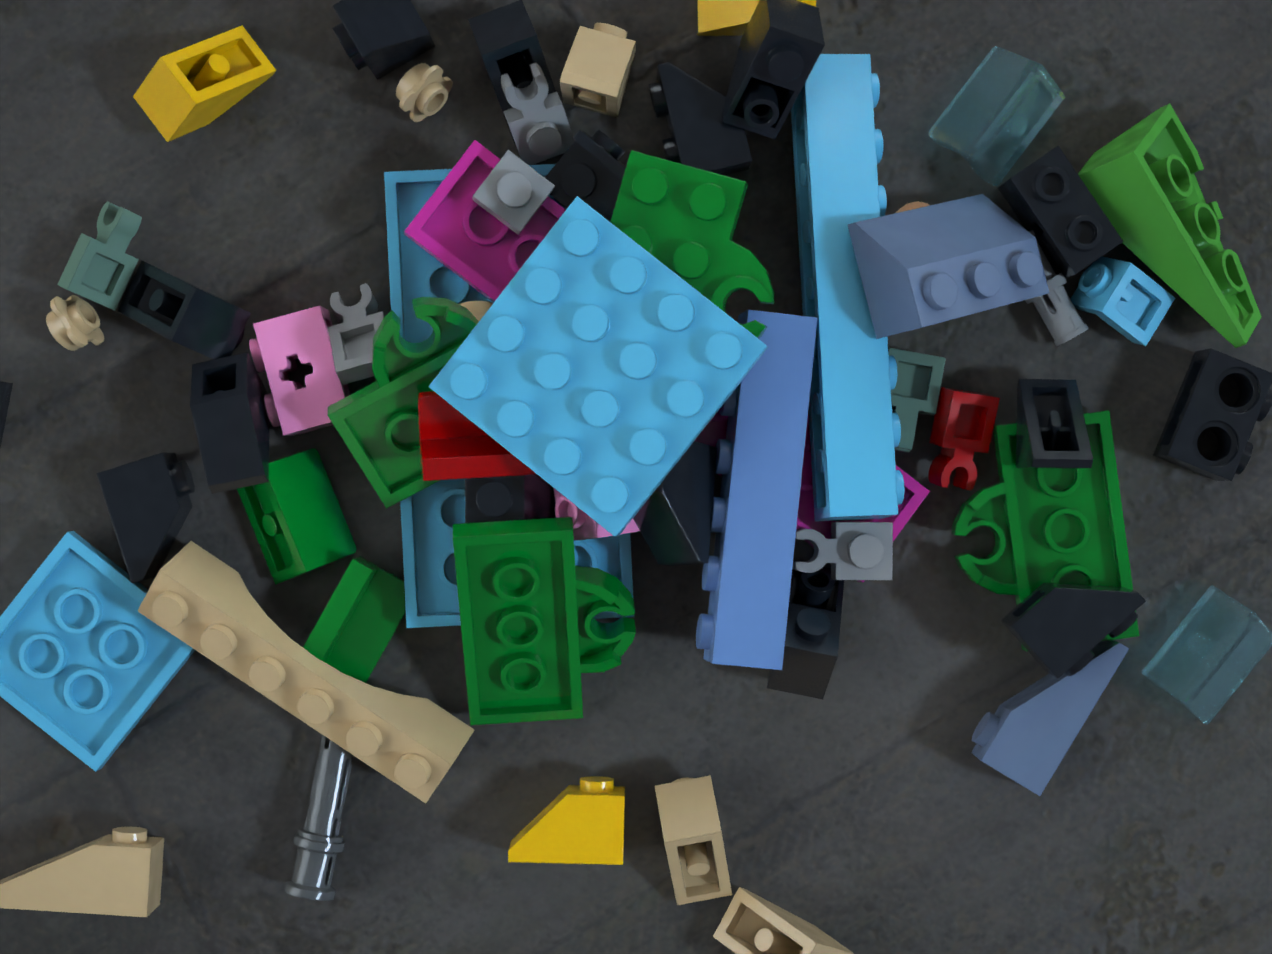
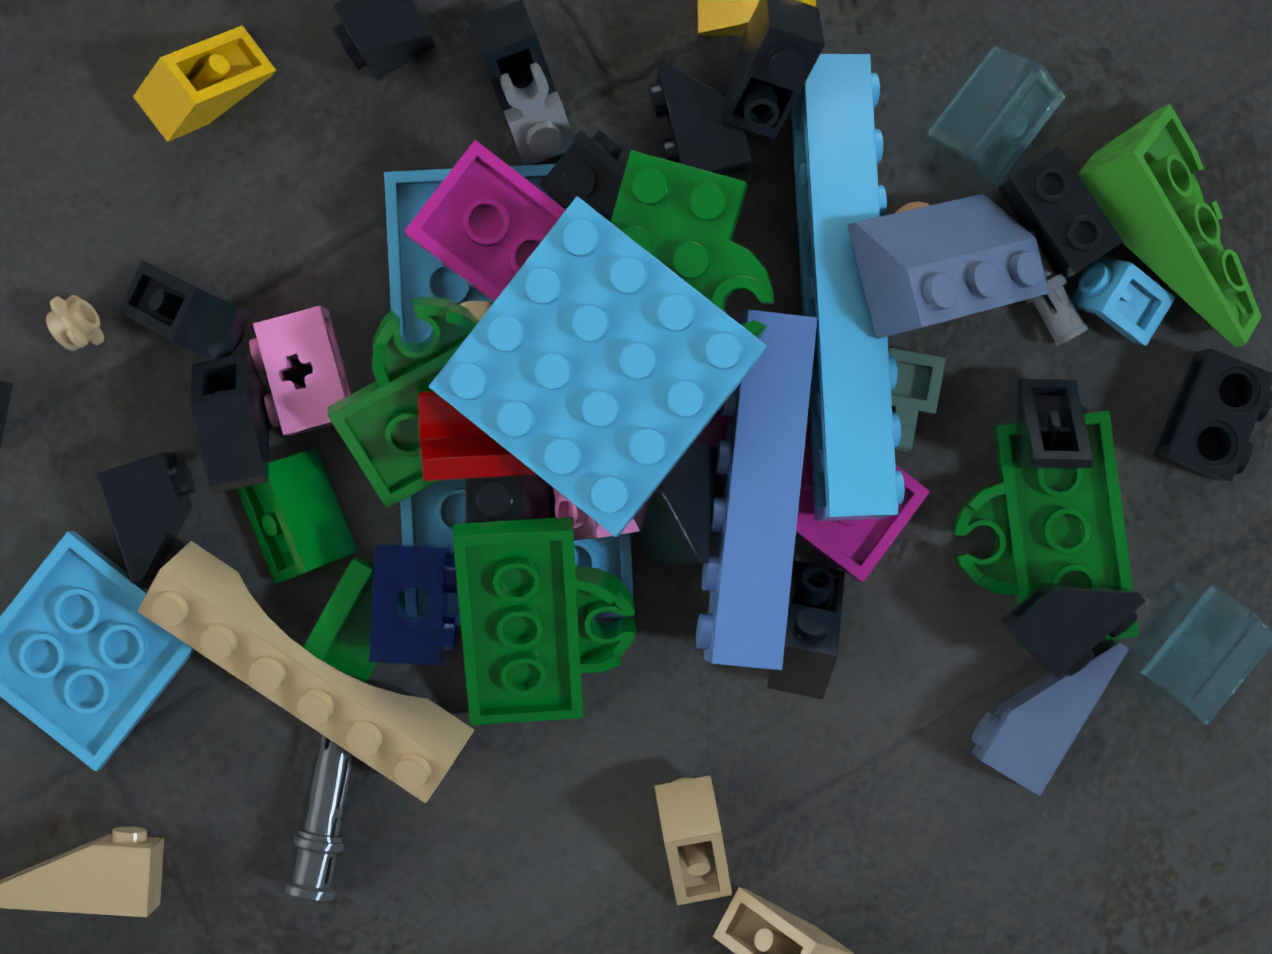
(100, 266): sand green plate -> none
(354, 335): light grey plate -> none
(395, 634): none -> clear blue brick
(423, 91): tan plate -> none
(513, 192): light grey plate -> none
(576, 827): yellow slope -> none
(598, 69): tan slope -> none
(853, 550): light grey plate -> none
(961, 428): red plate -> none

